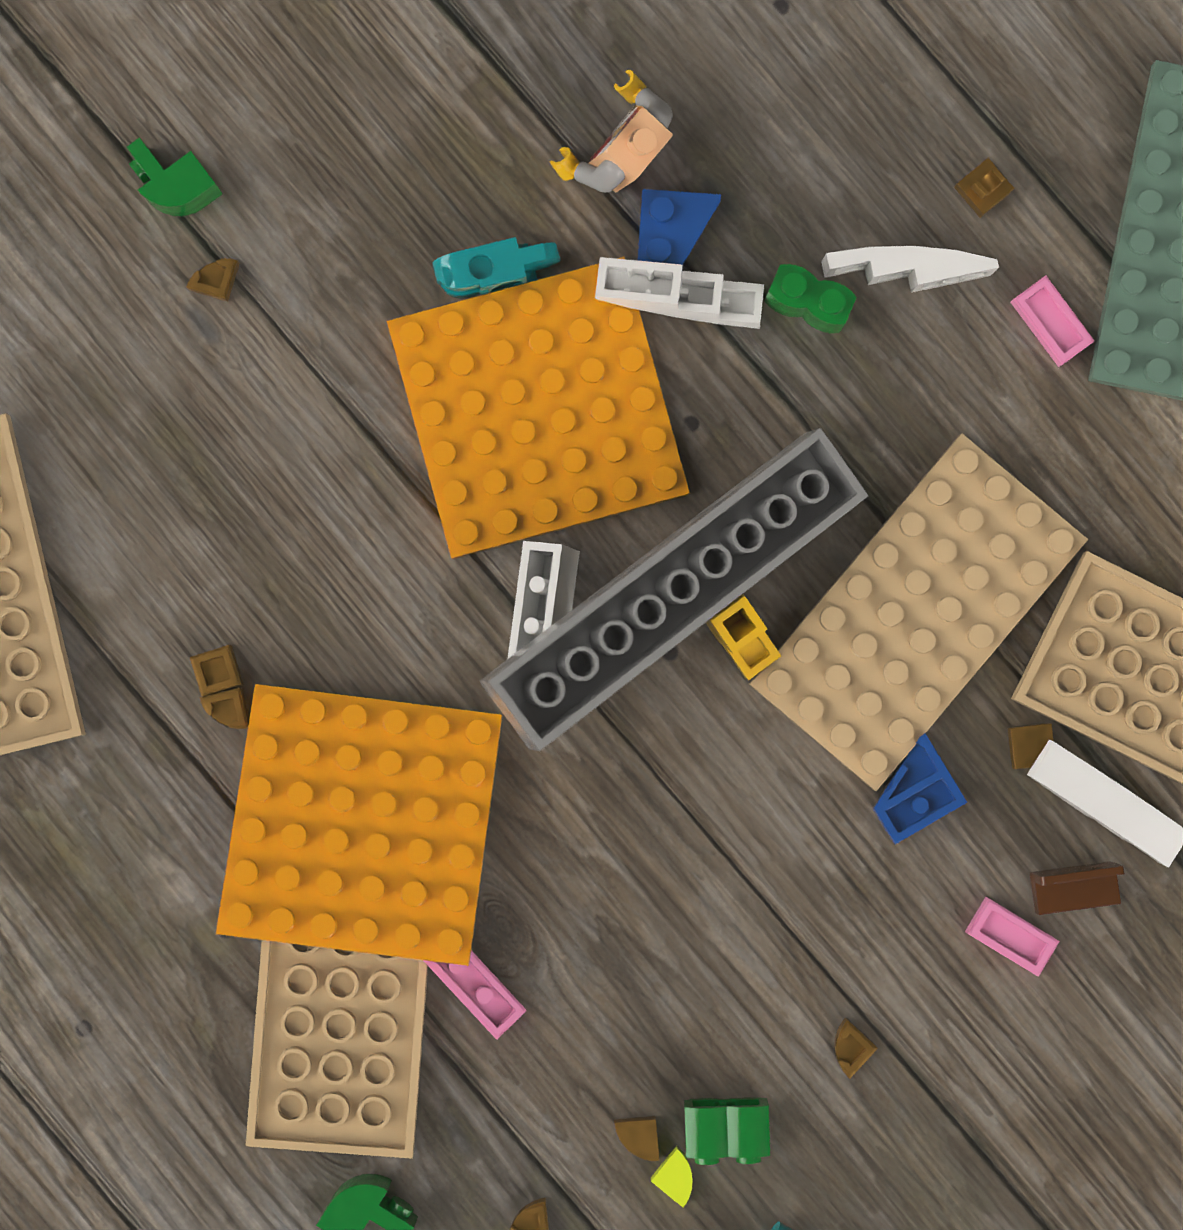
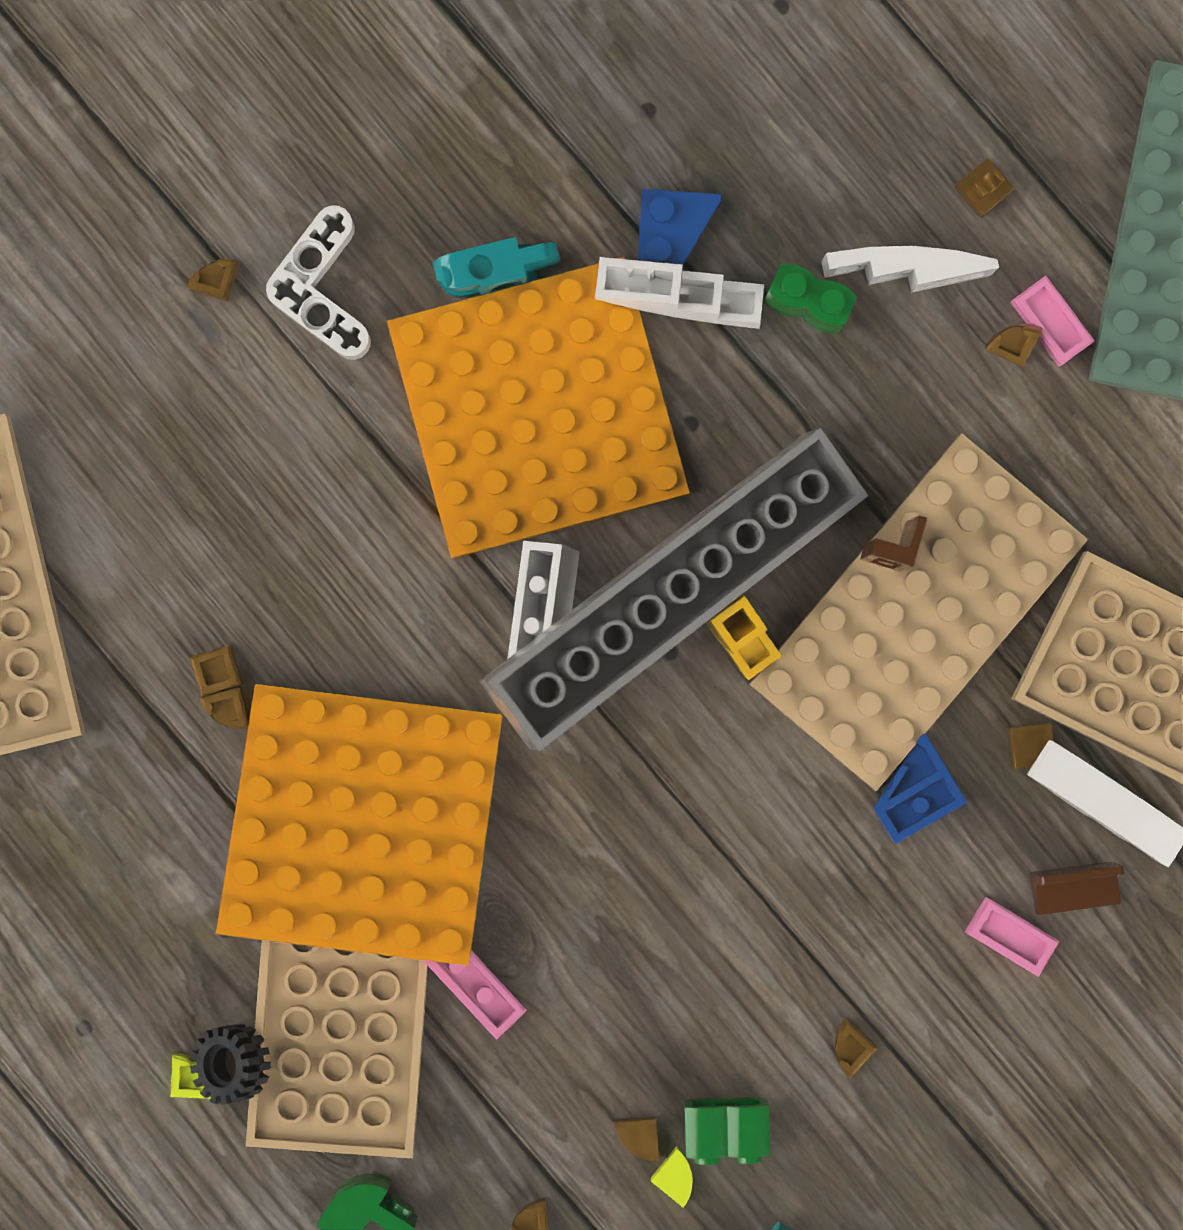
(179, 188): green brick -> none
(182, 1079): none -> neon yellow tile
(212, 1066): none -> black tyre
(307, 279): none -> white beam
(628, 147): torso -> none
(893, 555): none -> reddish brown panel
(1015, 342): none -> pearl gold tile

